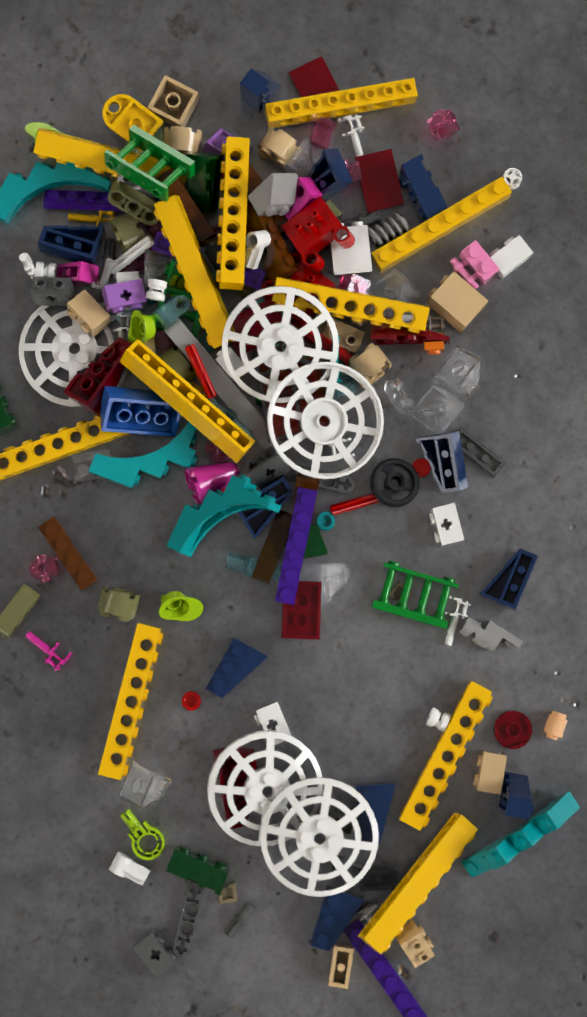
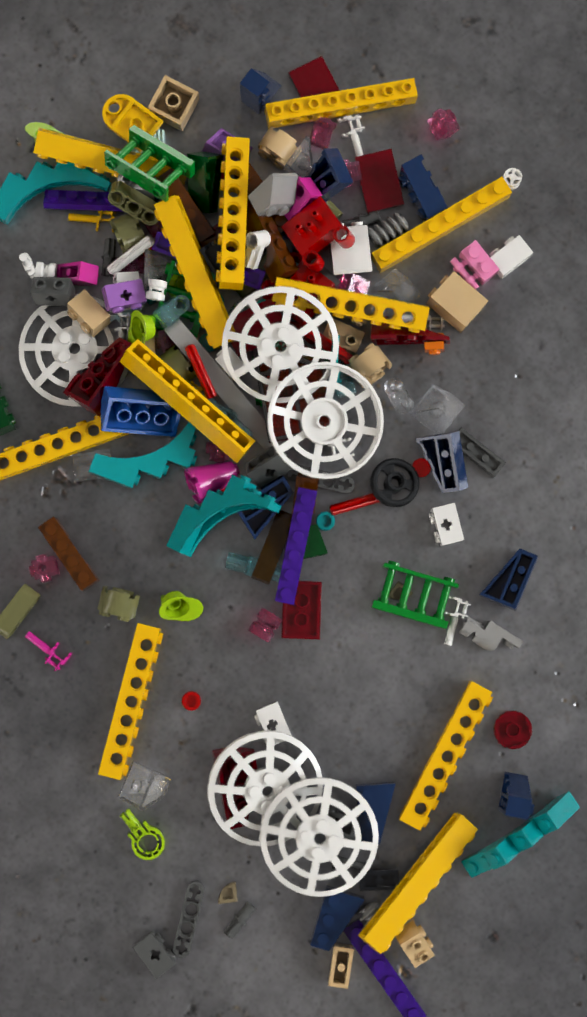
(72, 242): dark blue wedge -> none
(104, 280): light grey piece -> none
(125, 867): white piece -> none
(183, 139): tan brick -> none
(198, 869): dark green wedge -> none
(234, 667): dark blue wedge -> none
(265, 625): none -> clear pink wheel
(334, 579): clear slope -> none
(433, 719): white wheel -> none
(462, 372): clear slope -> none
(490, 772): tan brick -> none
(555, 725): light nougat brick -> none

